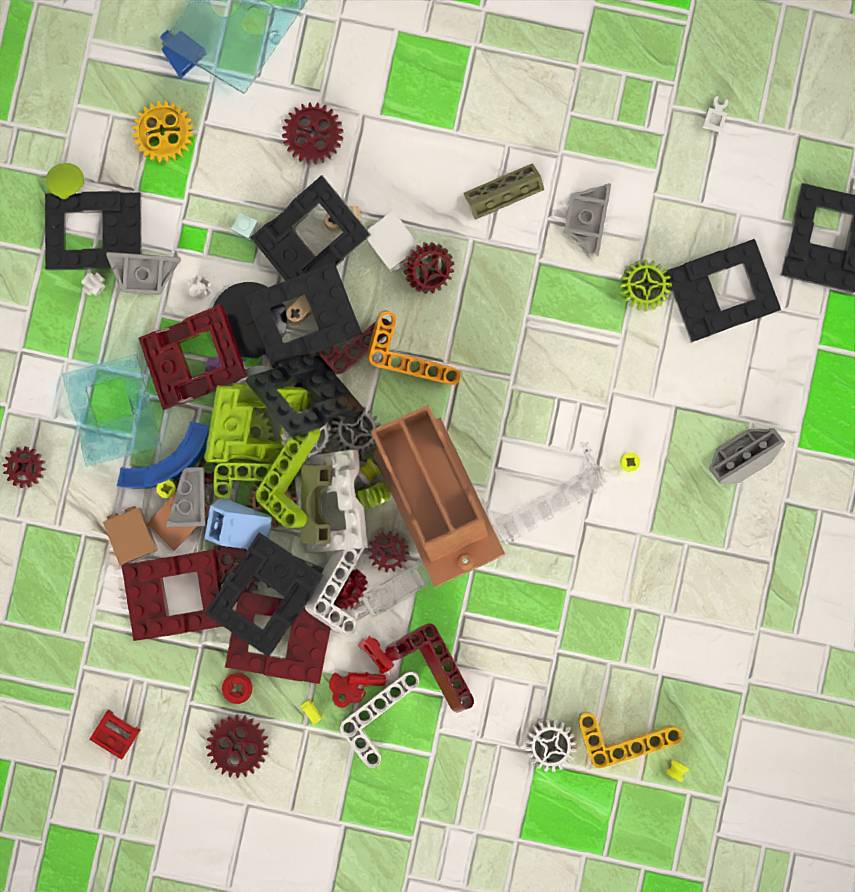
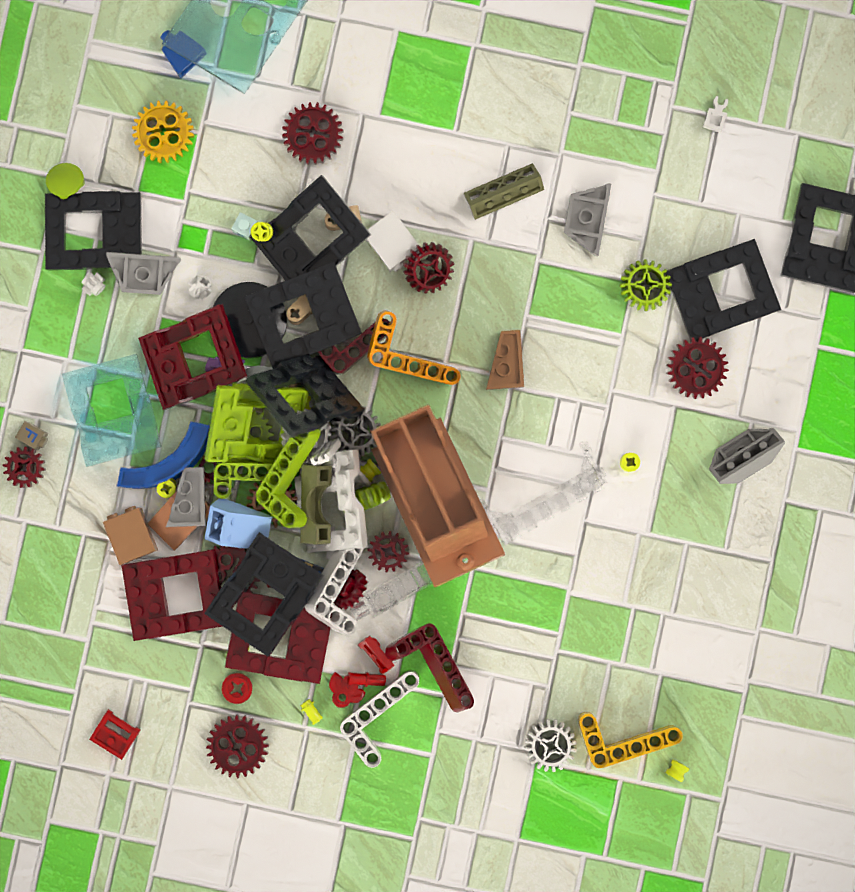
(32, 436): none -> dark tan brick
(257, 231): none -> neon yellow wheel
(325, 450): none -> white tile
(507, 362): none -> medium nougat wing
(706, 353): none -> dark red gear

